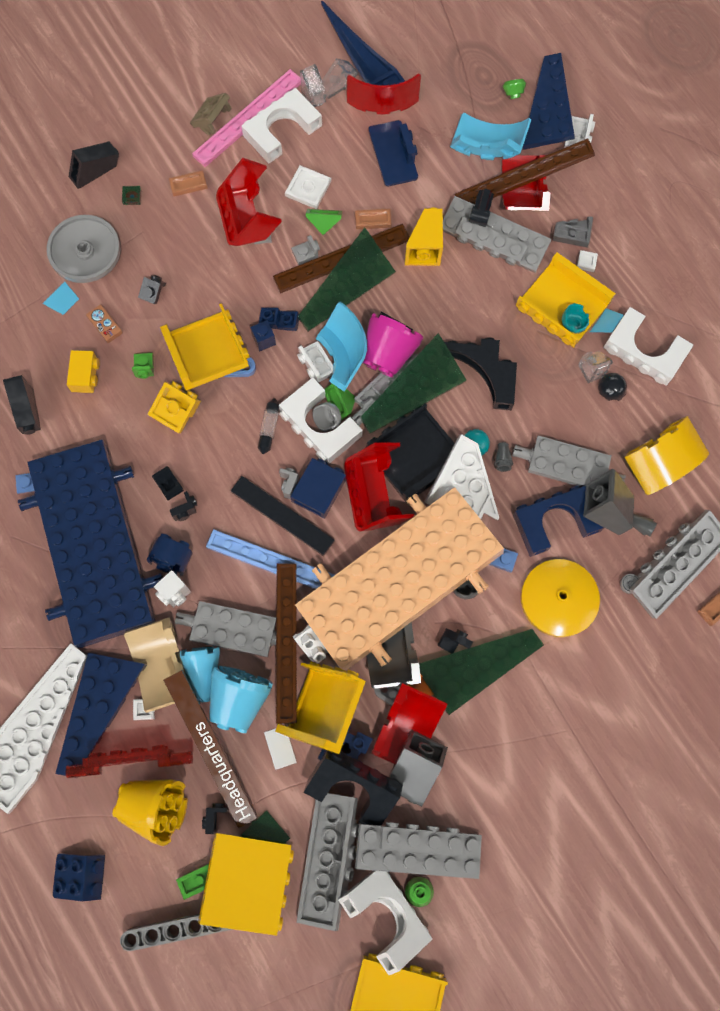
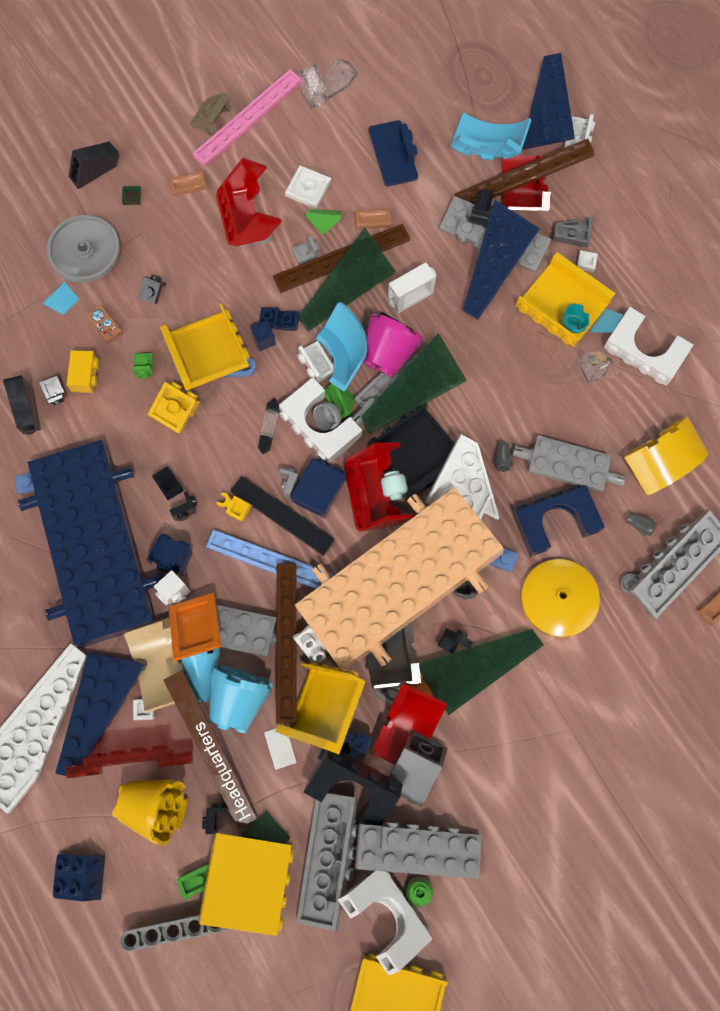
(53, 390): none -> bracket
(194, 627): none -> orange piece
(236, 507): none -> yellow plate
(290, 106): white arch -> none
(367, 62): dark blue plate -> none
(383, 98): red panel -> none
(394, 485): none -> light aqua head
(411, 287): none -> white window
(426, 240): yellow slope -> none
(479, 437): teal hair -> none
(498, 375): black arch -> none
(501, 249): none -> dark blue wing
(514, 88): bright green cone -> none
(609, 503): dark grey slope -> none
(612, 386): black hair -> none

